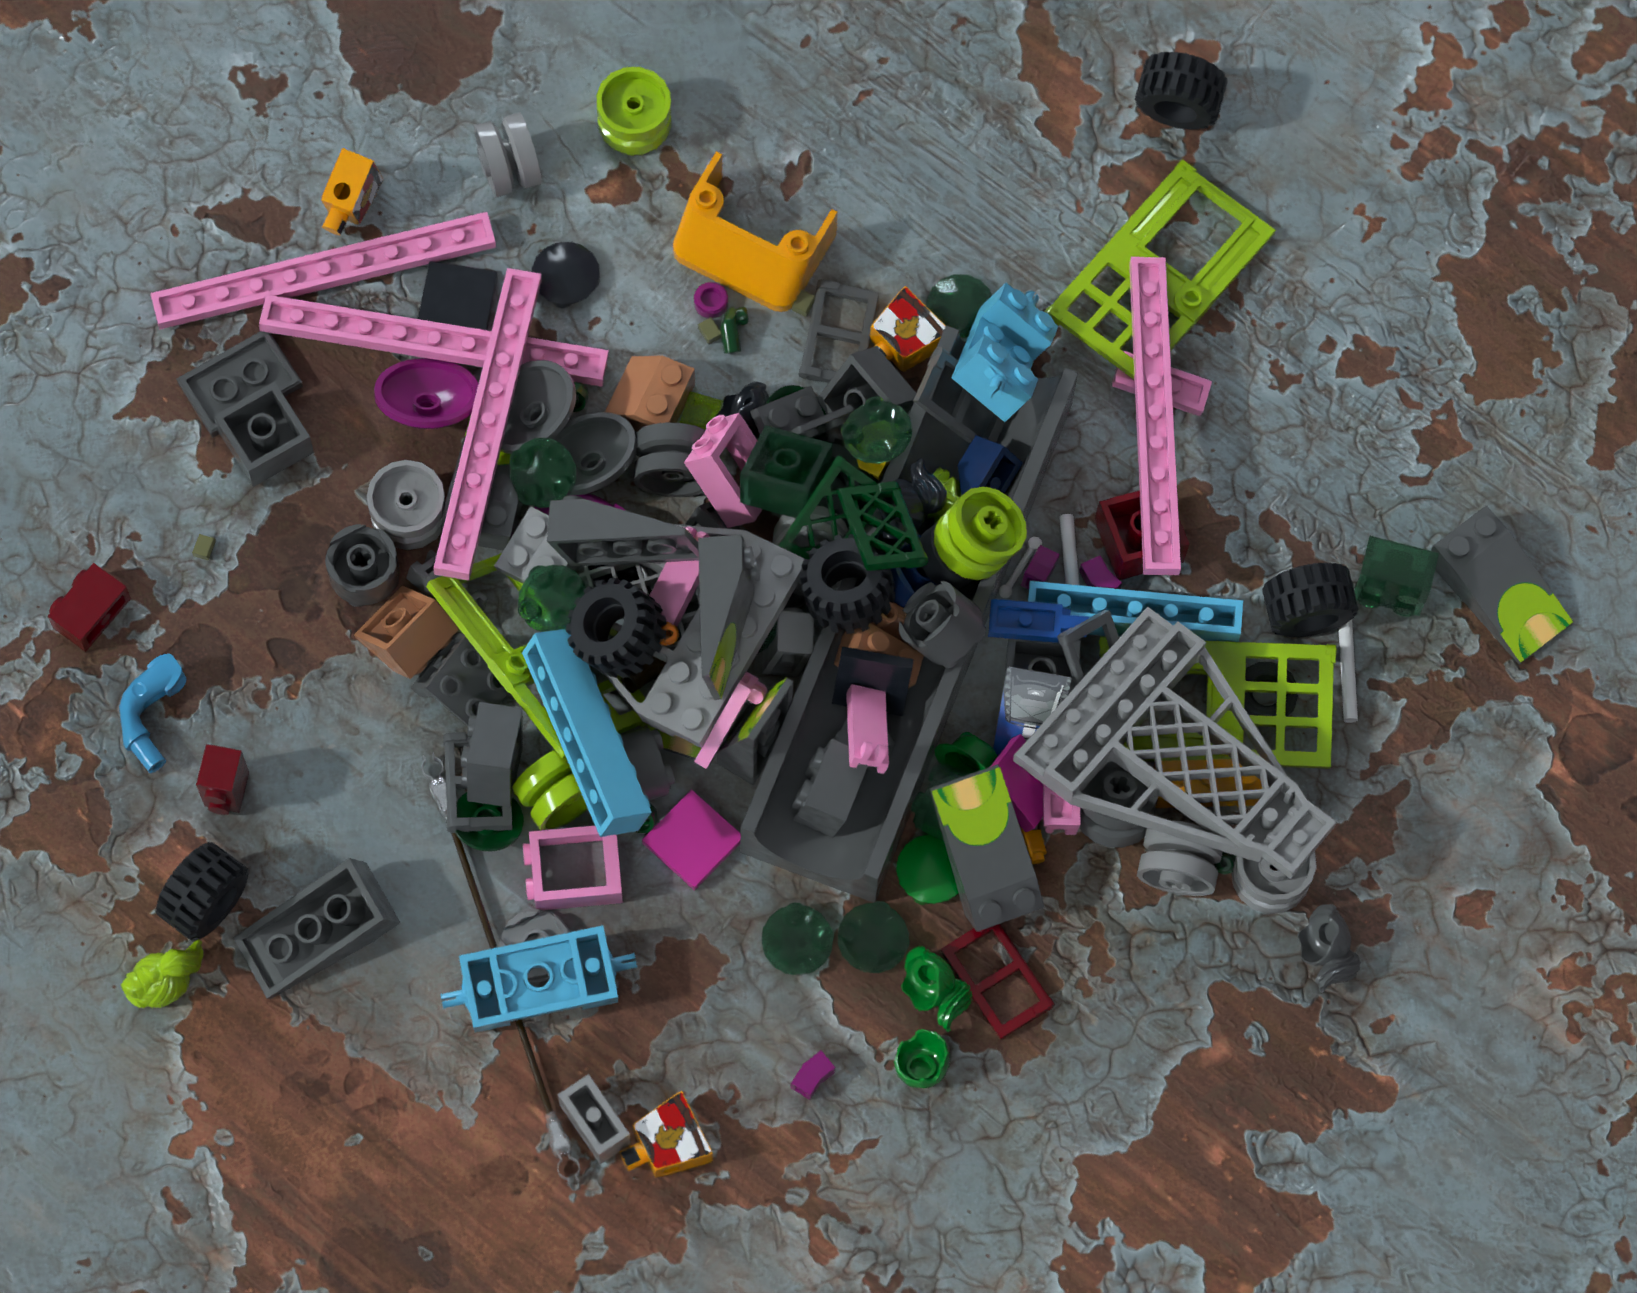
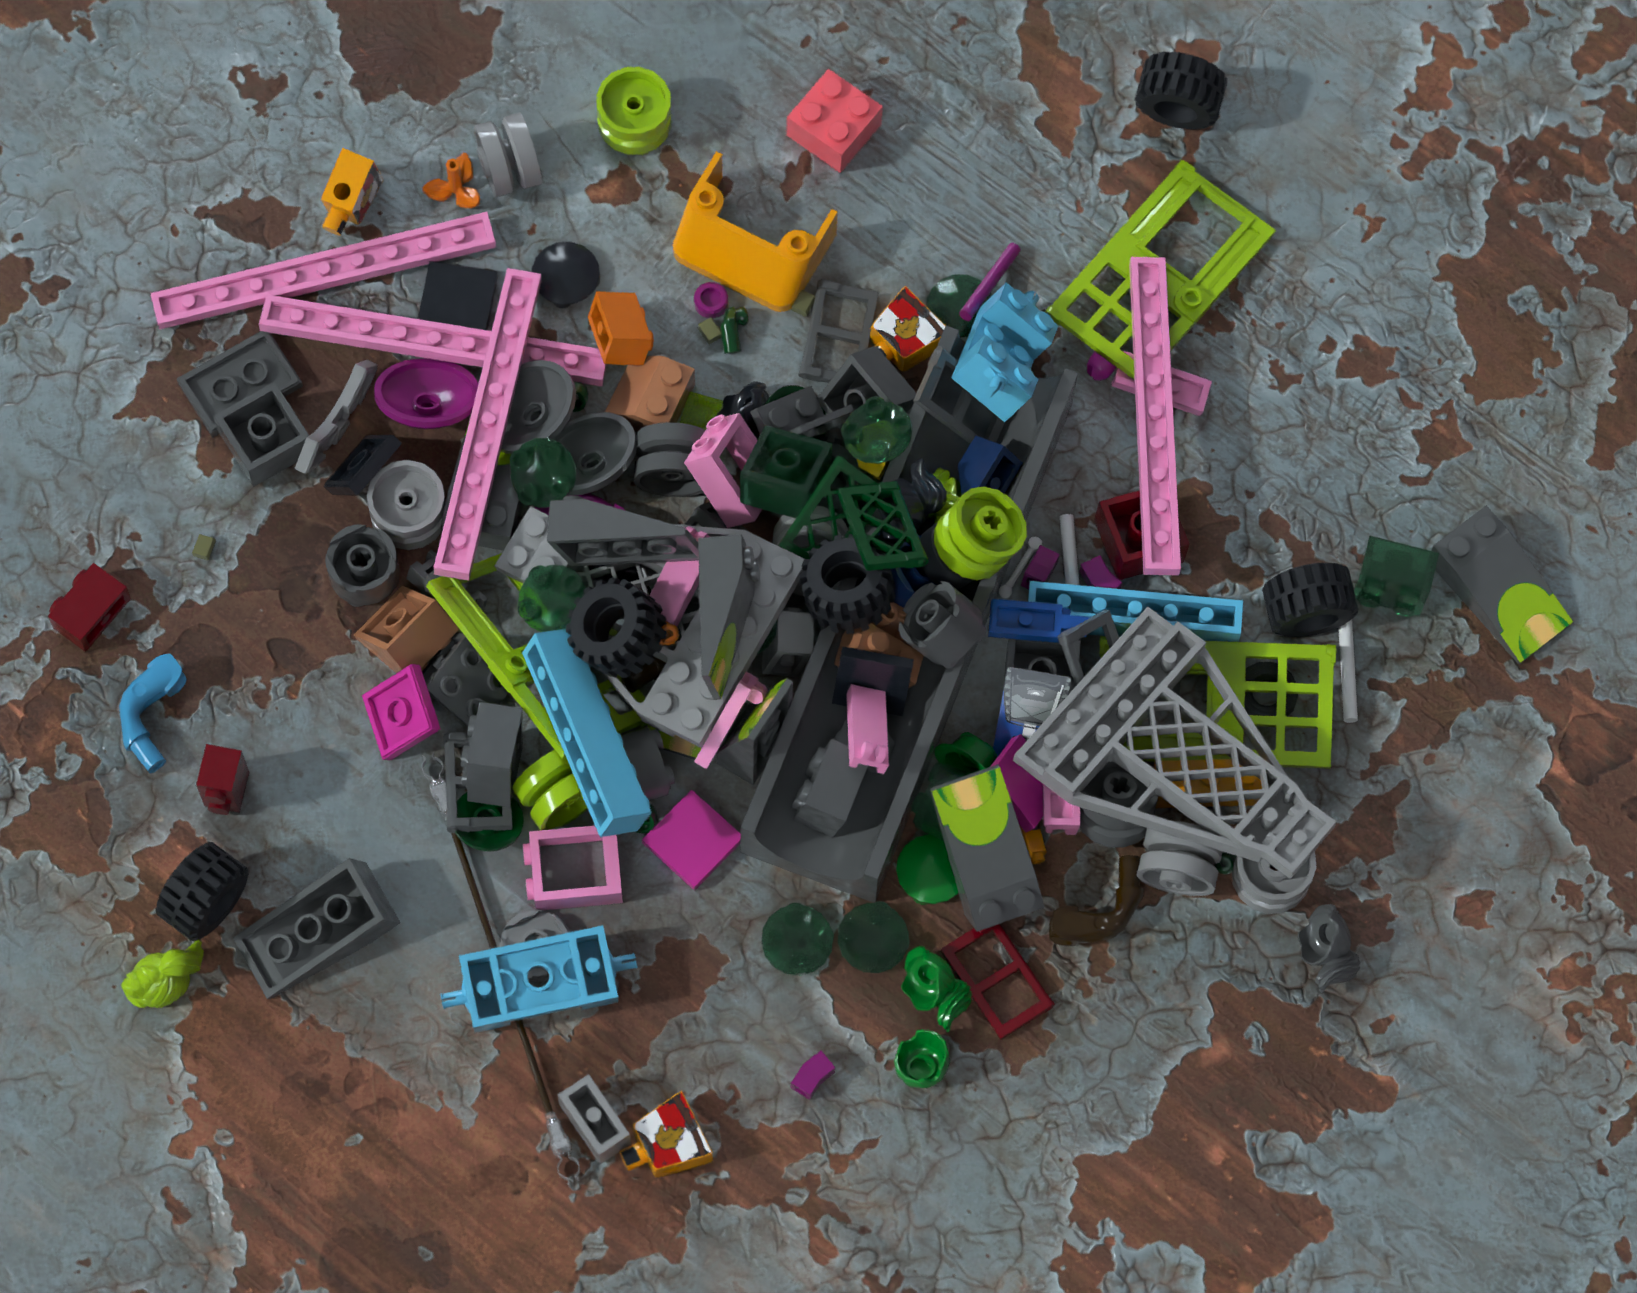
(337, 421): none -> light grey tile
(362, 464): none -> black tile
(401, 712): none -> dark pink tile
(458, 172): none -> orange plant
(620, 328): none -> orange brick
(834, 120): none -> coral brick
(989, 281): none -> magenta bar
(1074, 926): none -> dark brown piece
(1099, 367): none -> magenta hinge

